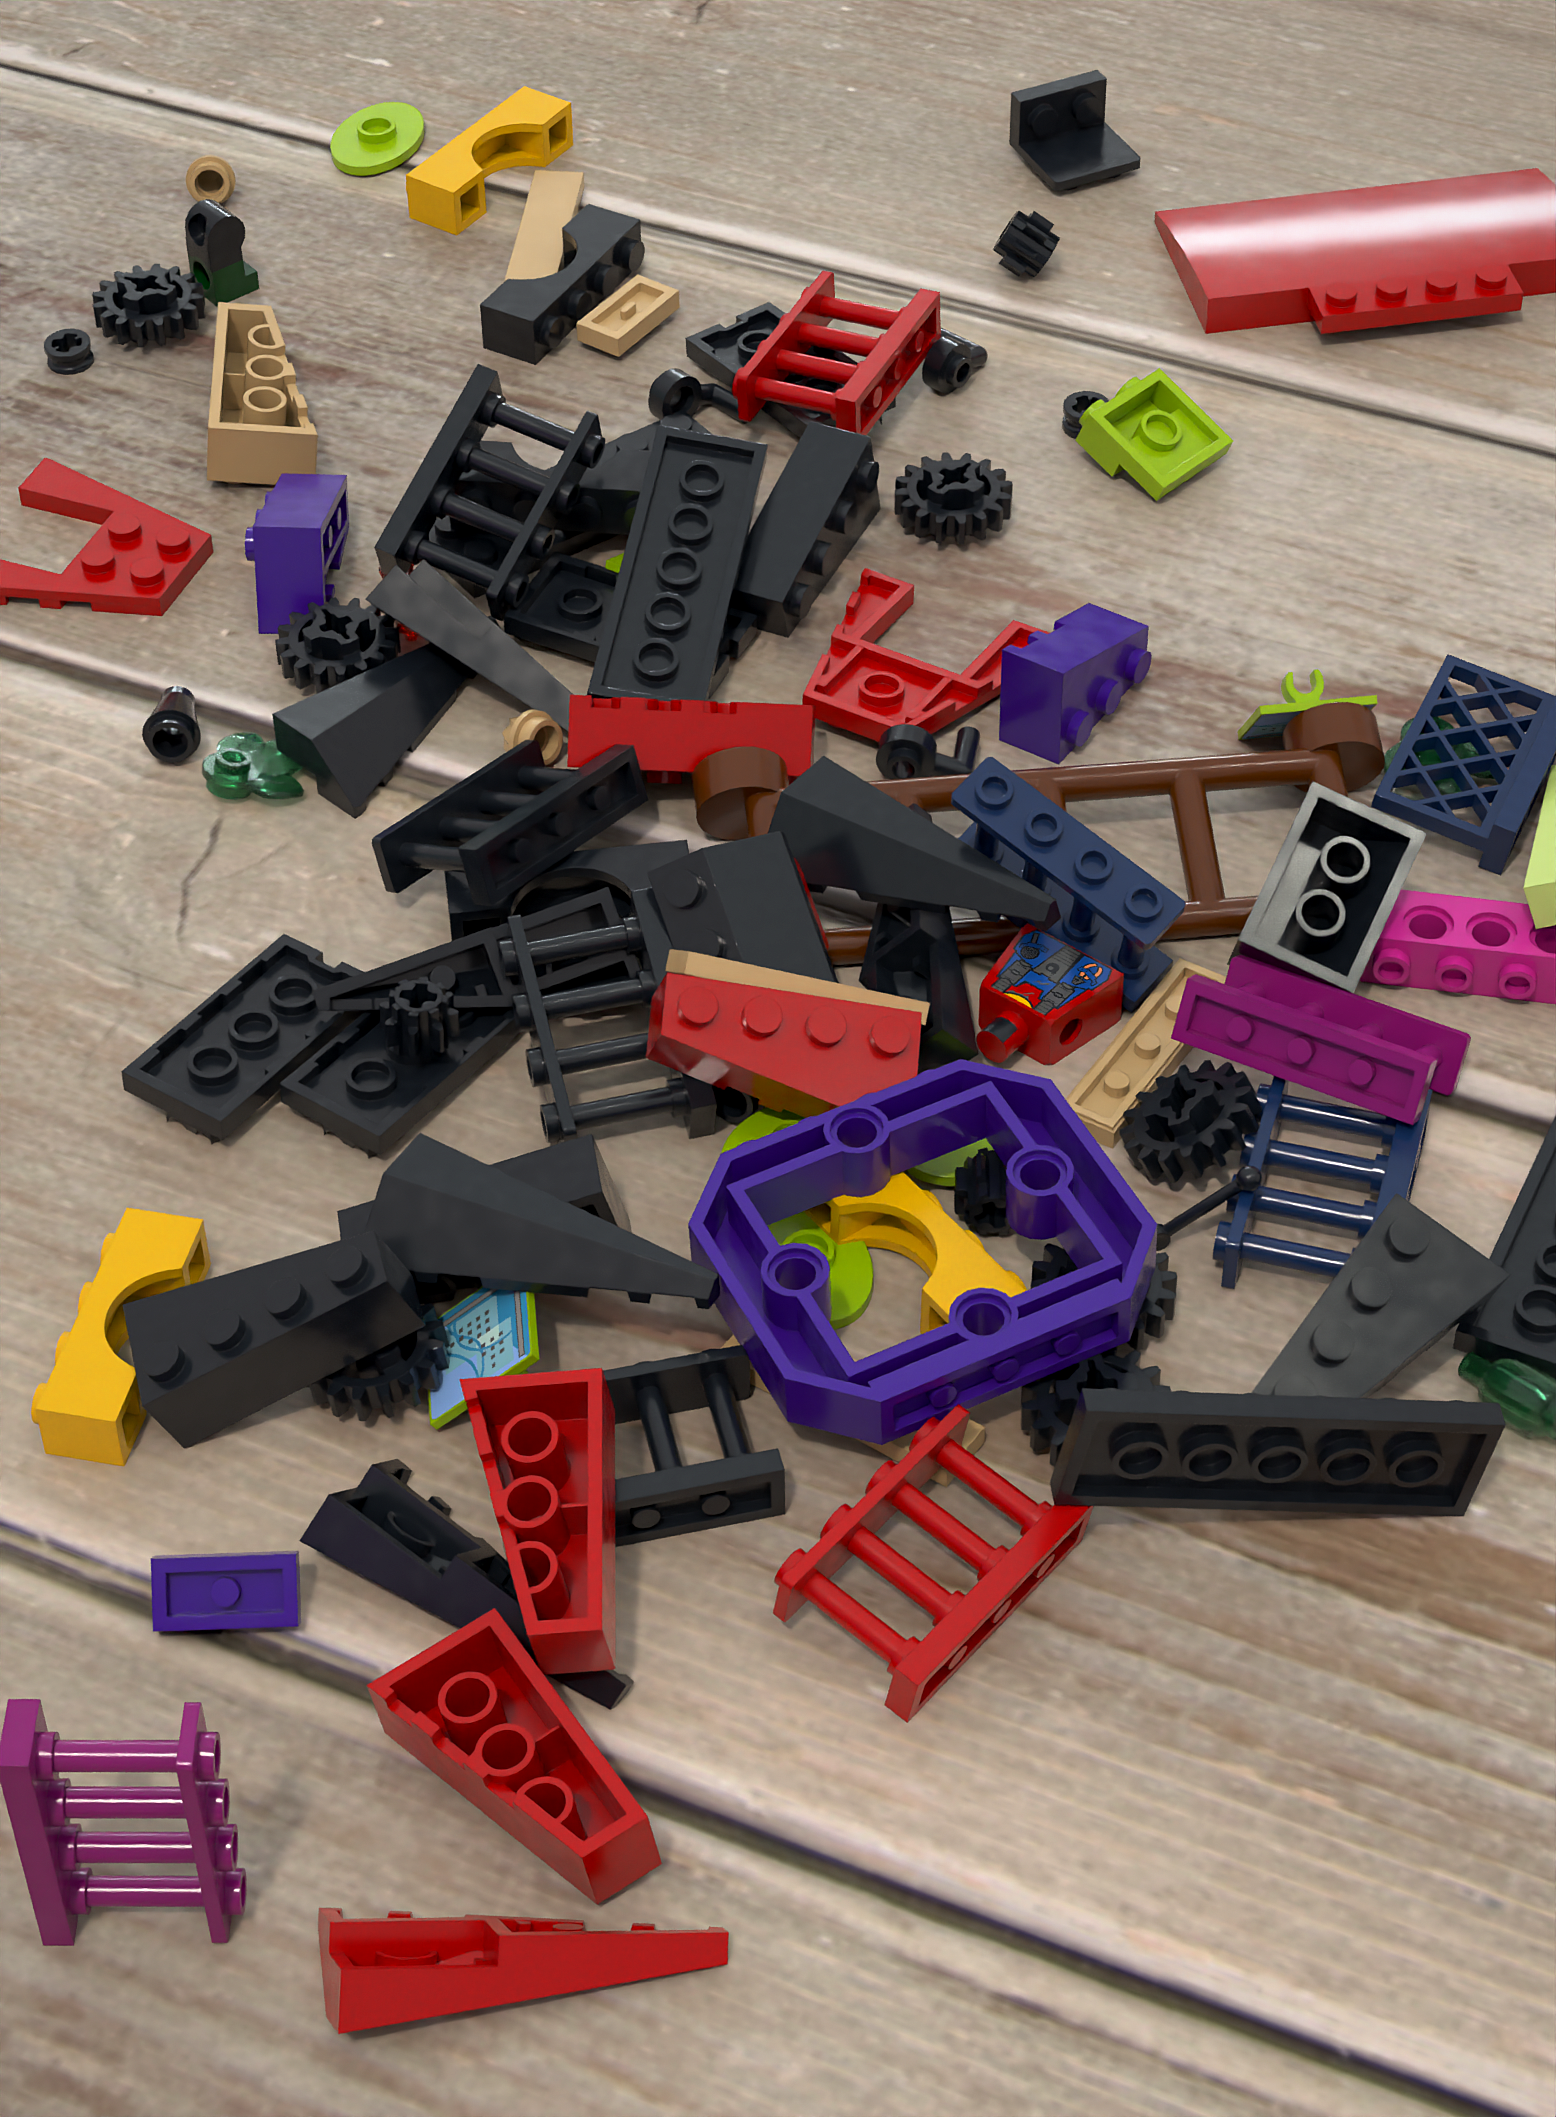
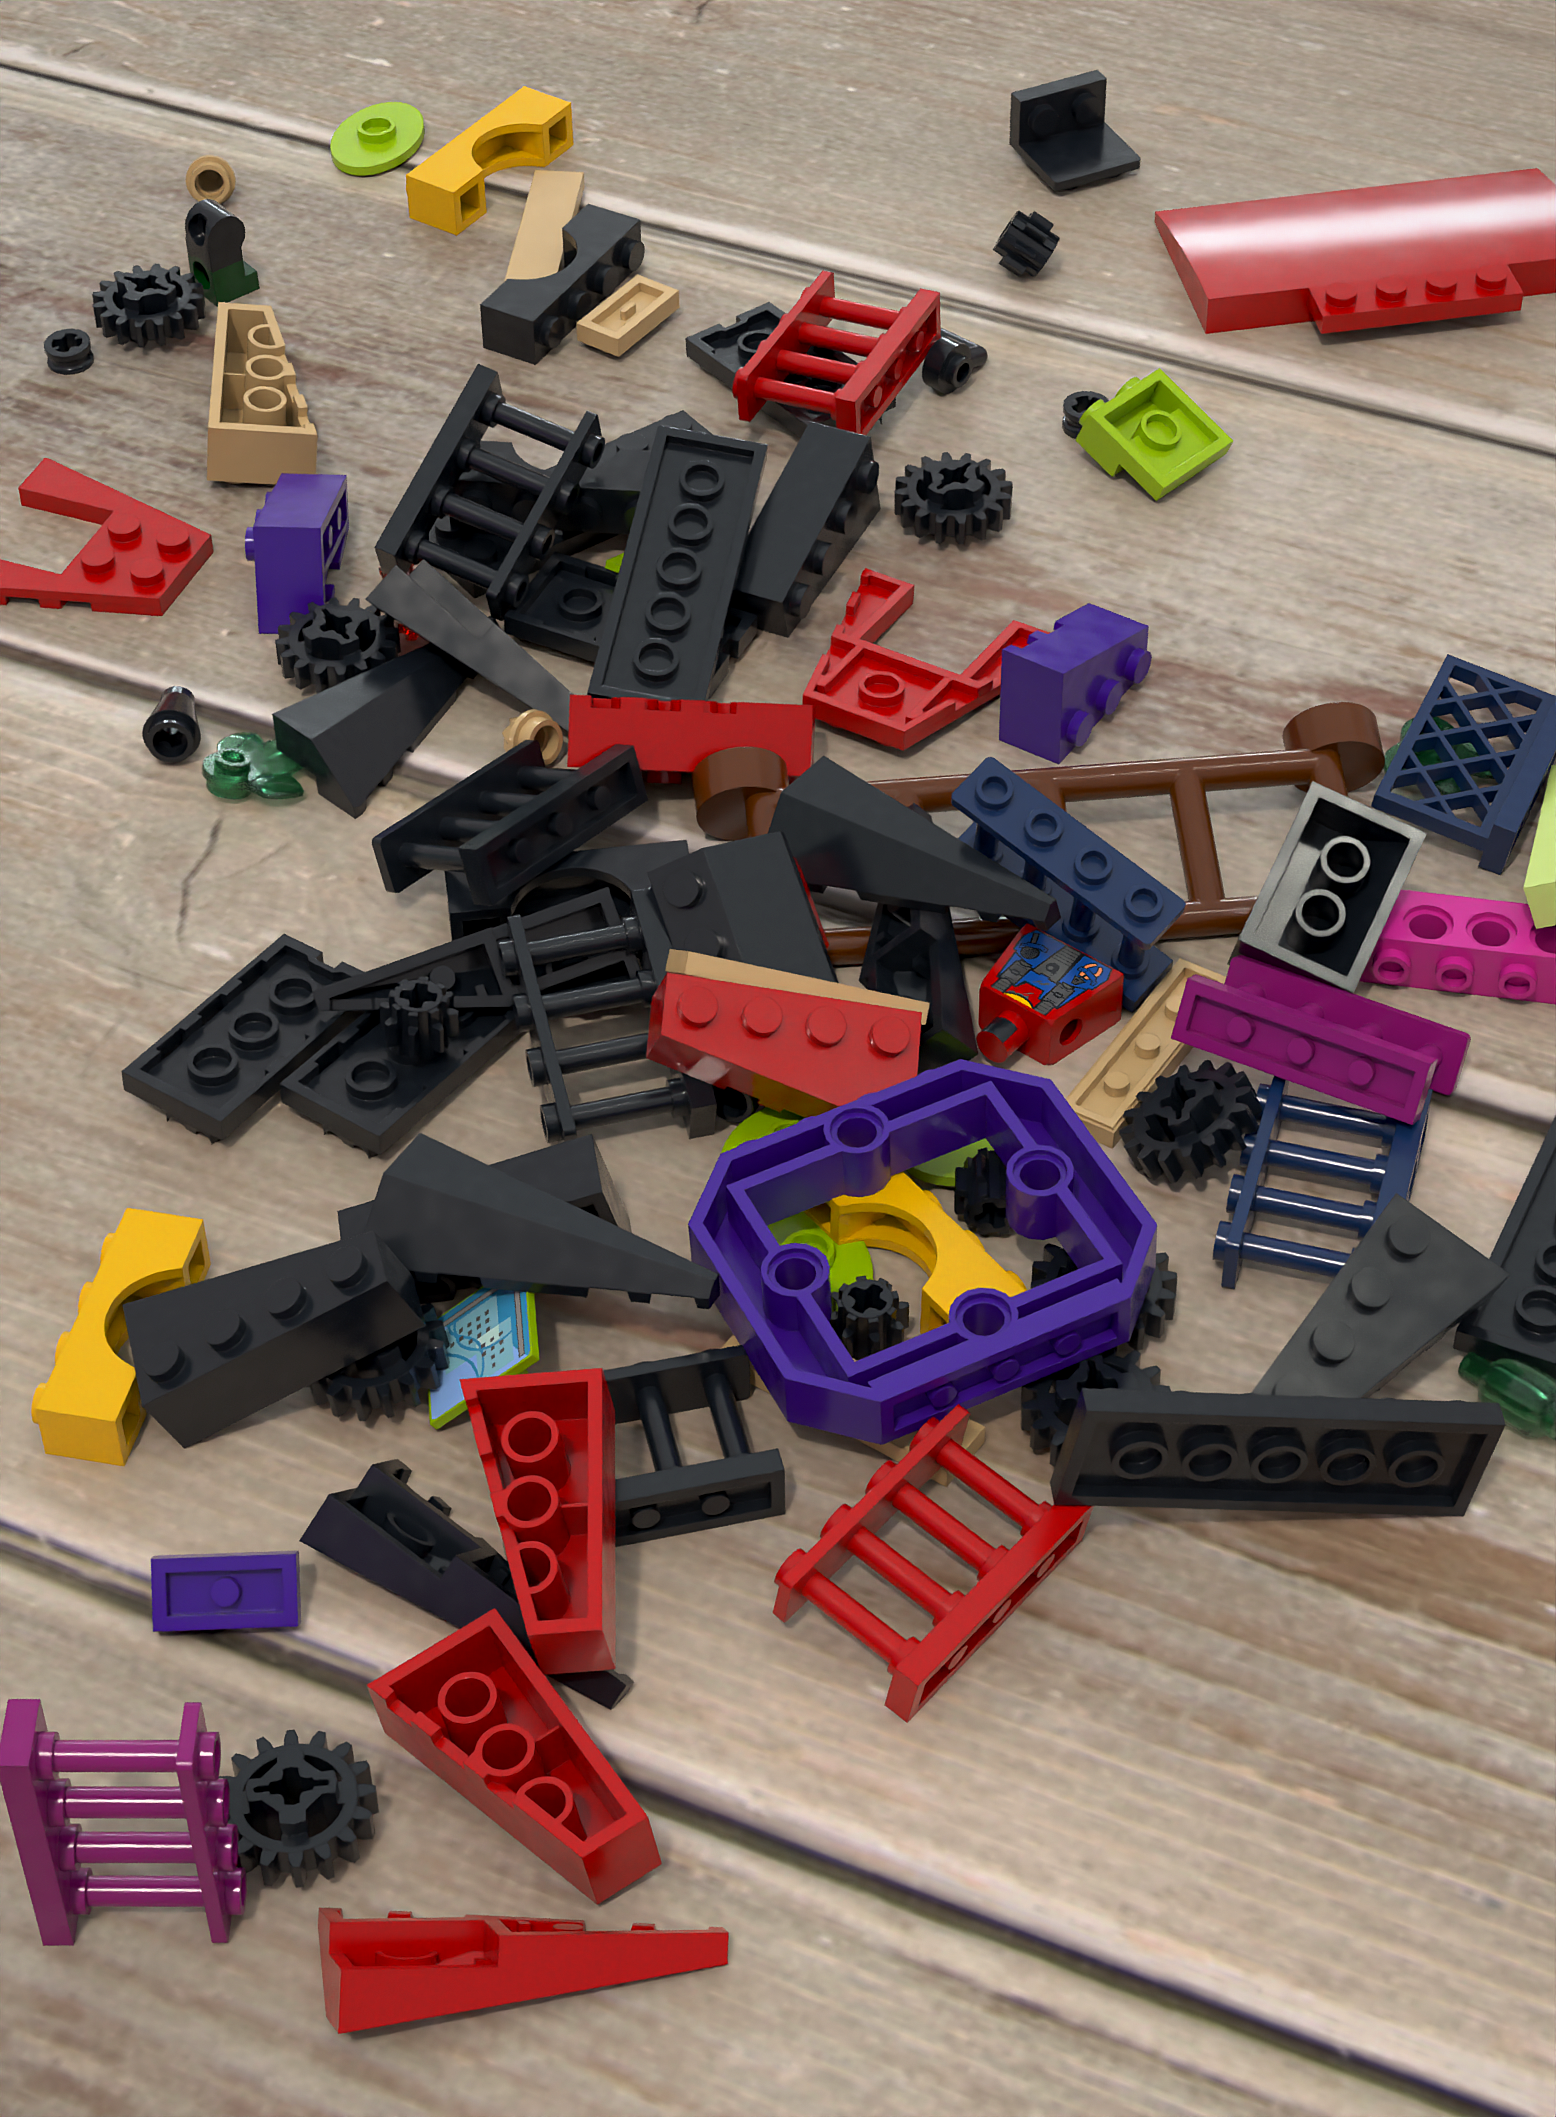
(300, 1807): none -> black gear
(680, 391): black plate -> none
(868, 1316): none -> black gear
(912, 753): black plate -> none
(1247, 1179): black hinge -> none
(1272, 719): lime piece -> none

